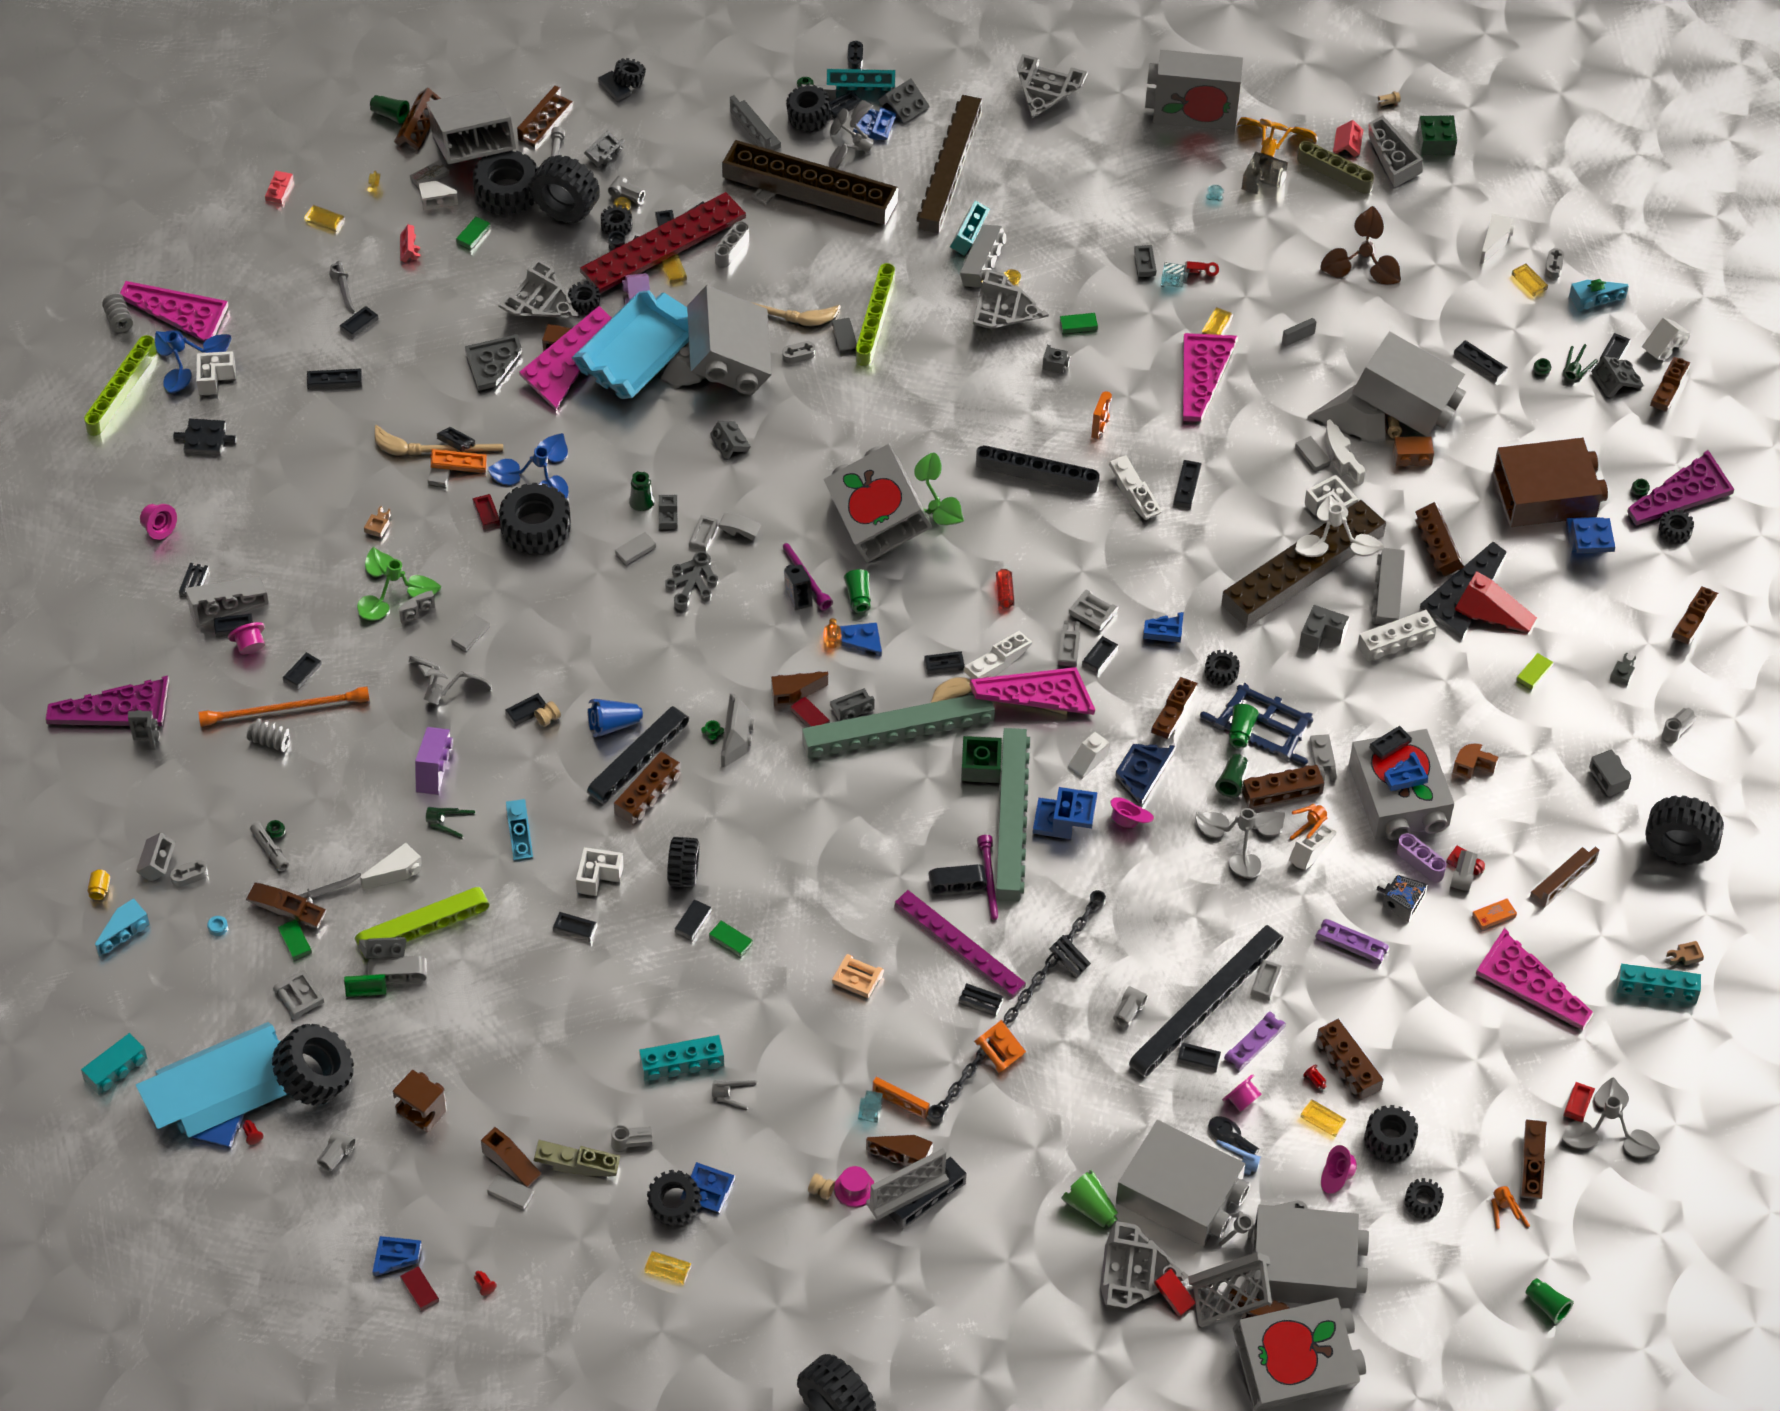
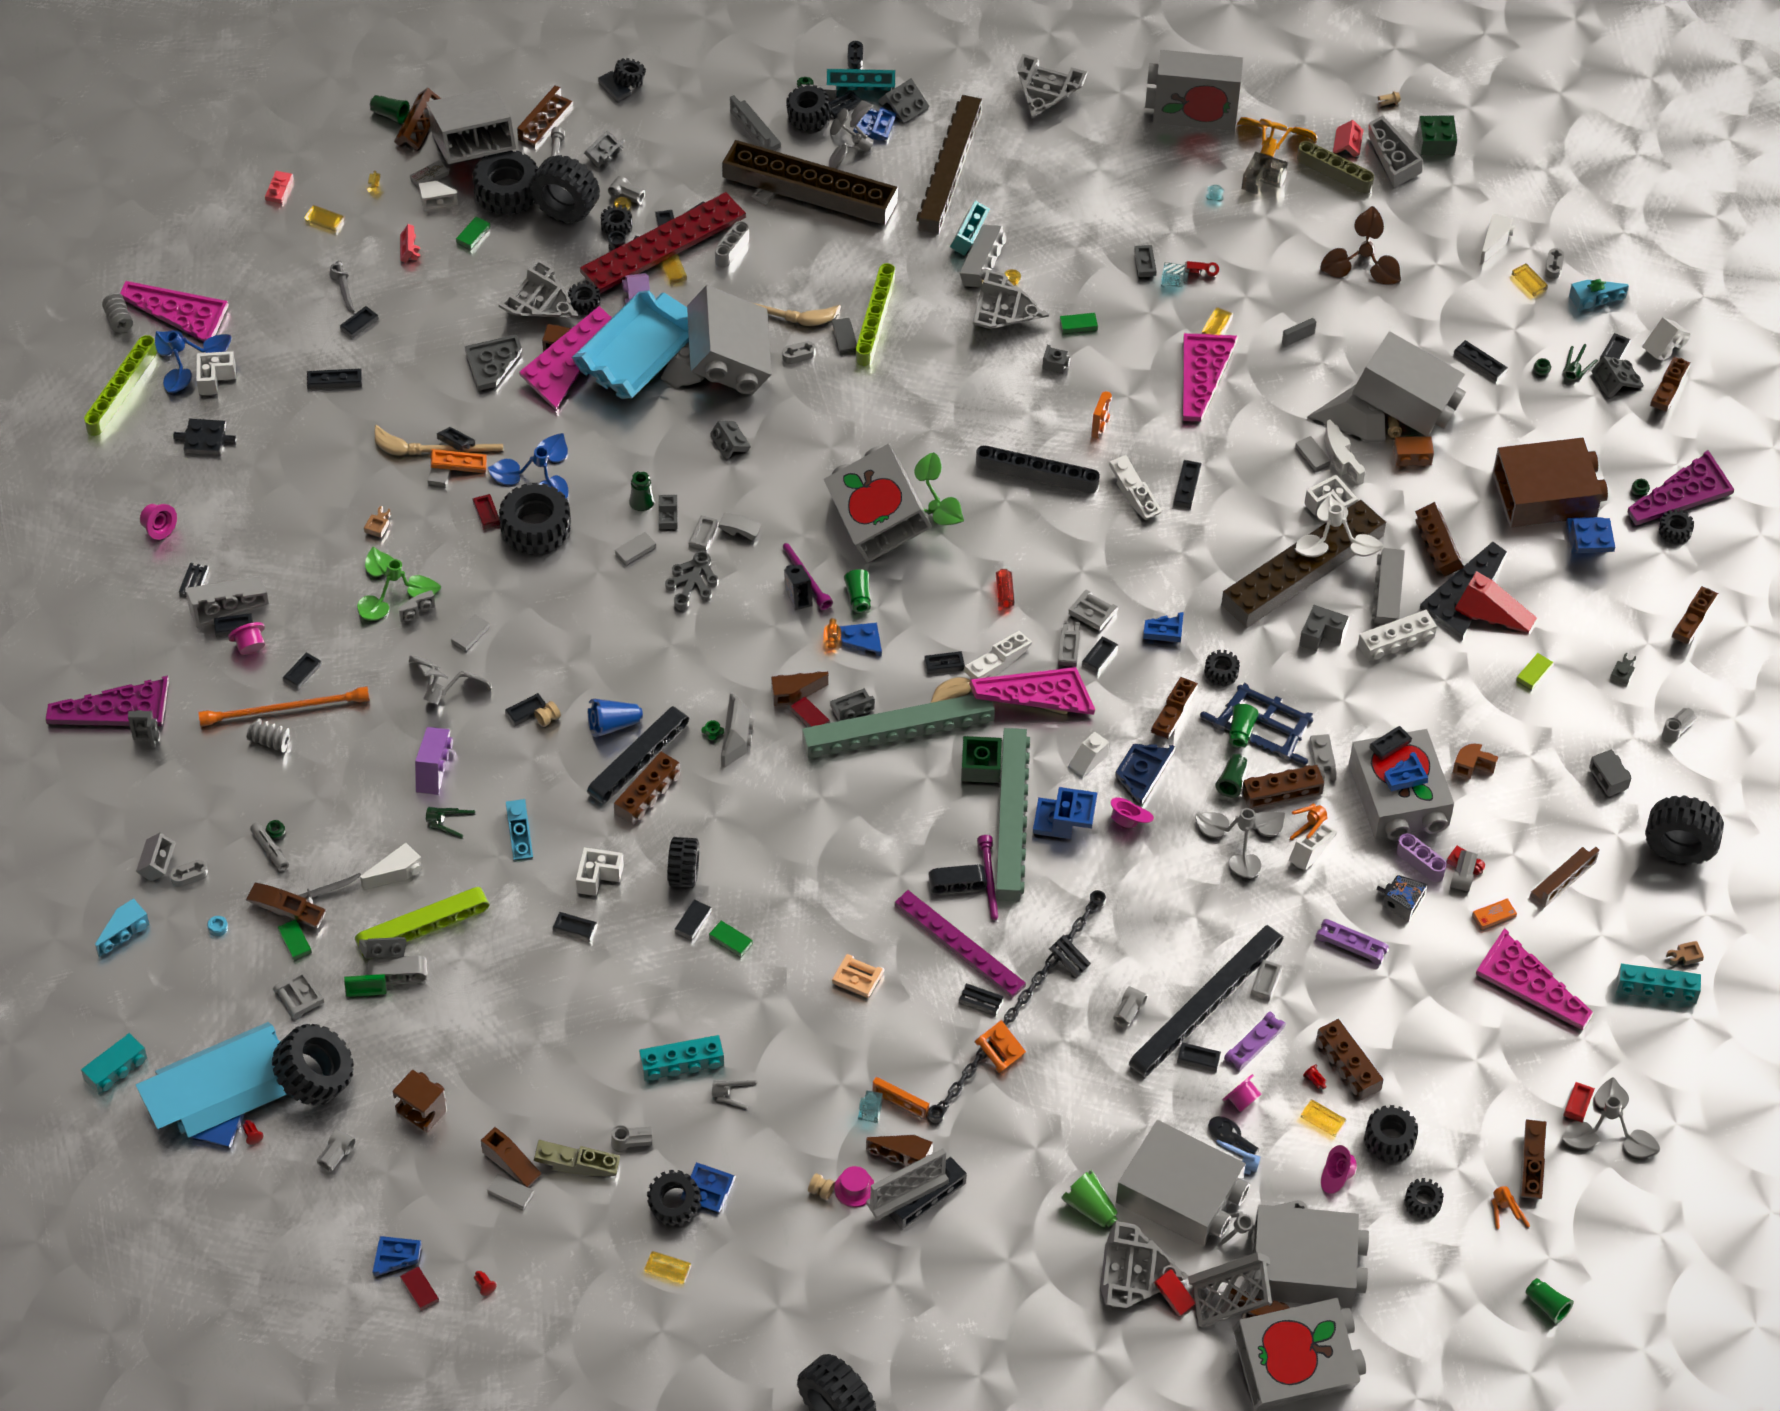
(98, 884): yellow brick -> none

